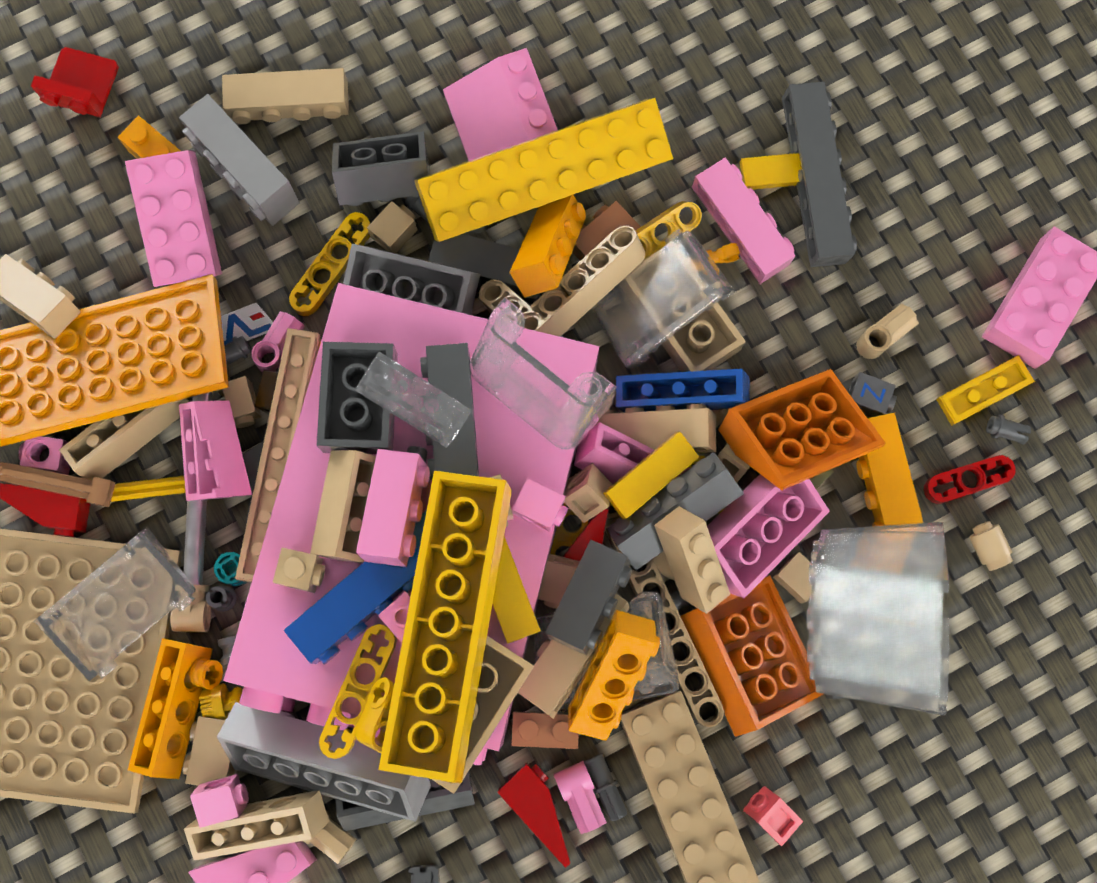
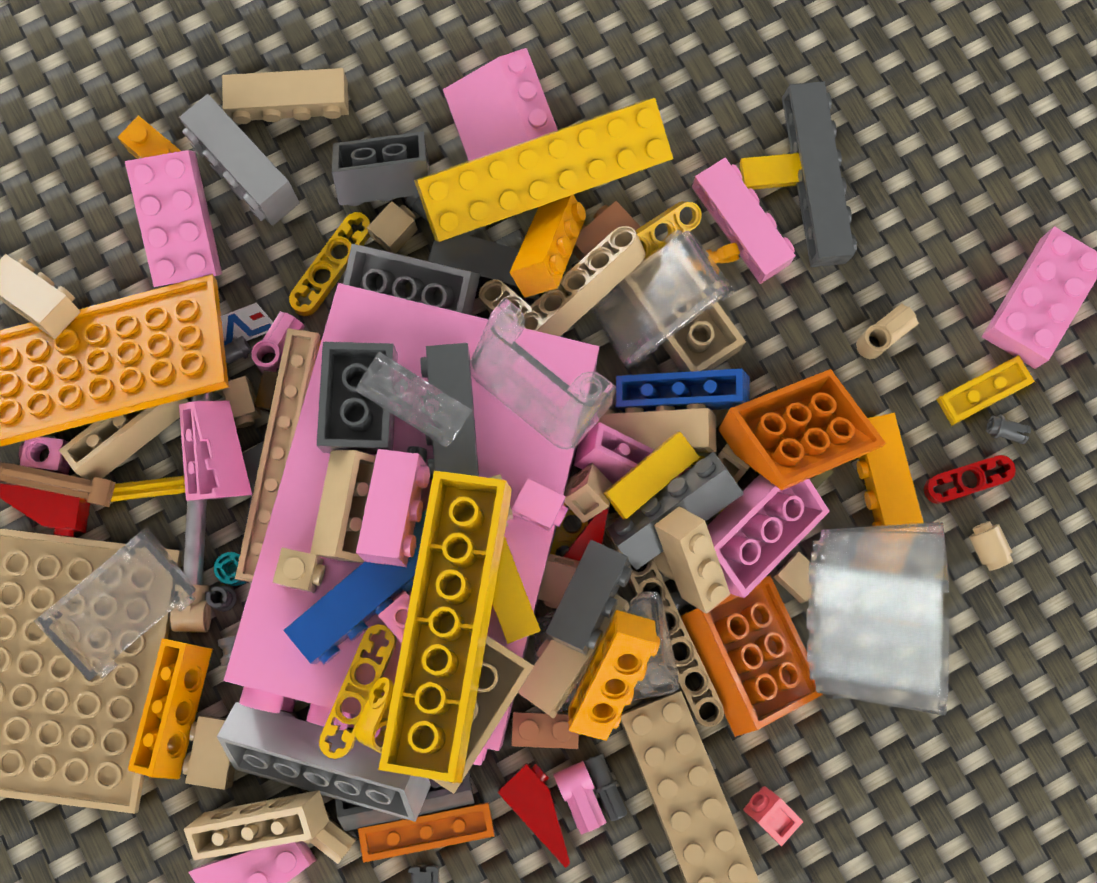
(78, 82): red bracket -> none
(198, 672): light orange bush -> none
(219, 701): yellow piece -> none
(219, 800): bright pink brick -> none
(426, 833): none -> orange plate
(872, 395): flat silver brick -> none

